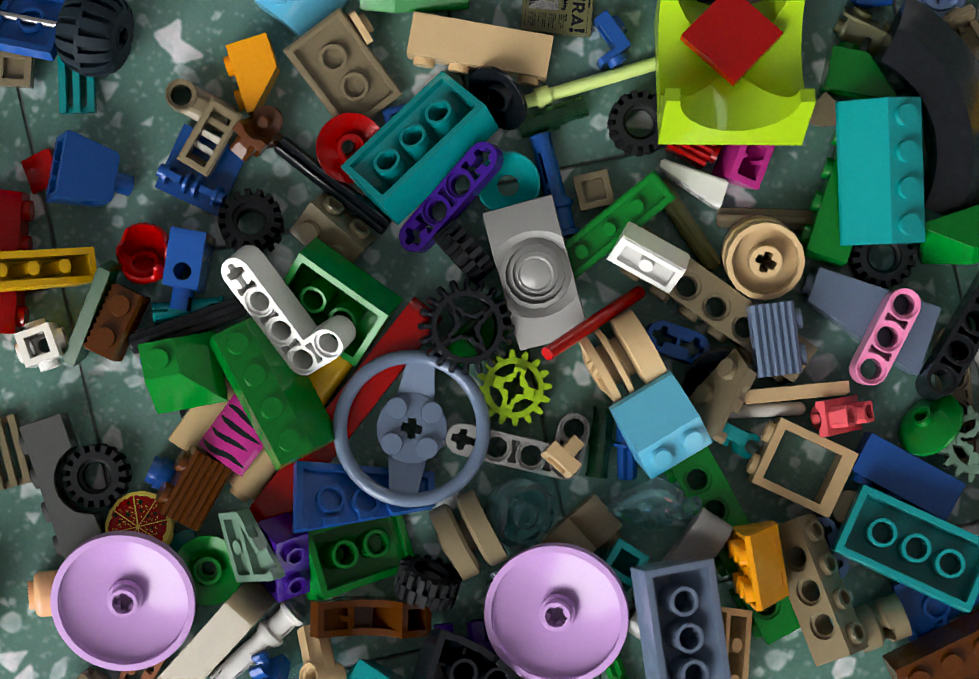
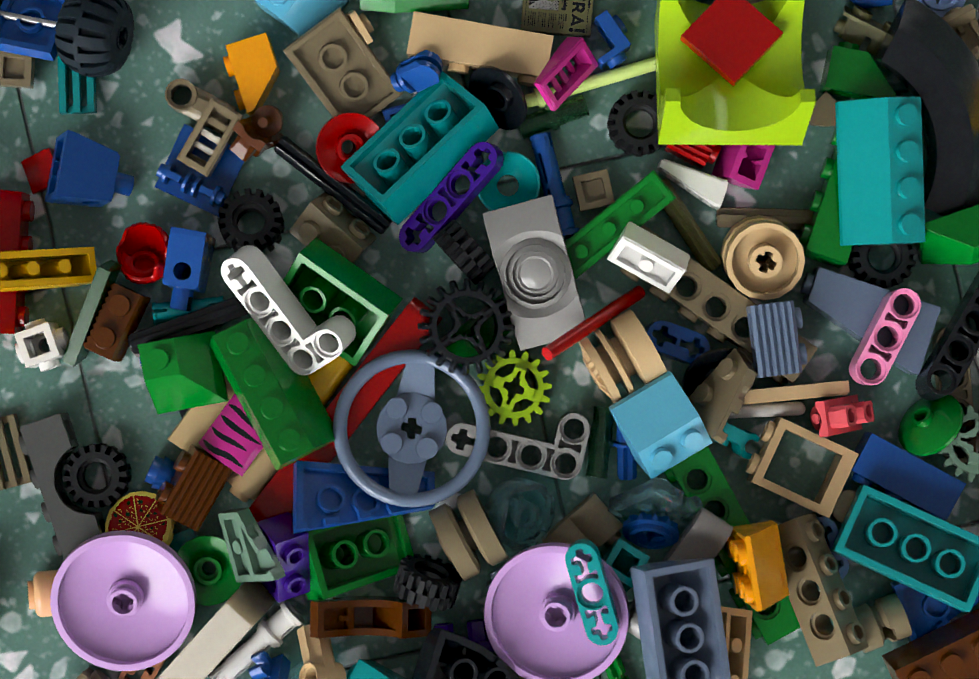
(417, 72): none -> blue arm
(563, 456): tan tile -> none
(585, 63): none -> dark pink slope
(608, 615): none -> teal beam
(650, 530): none -> blue gear

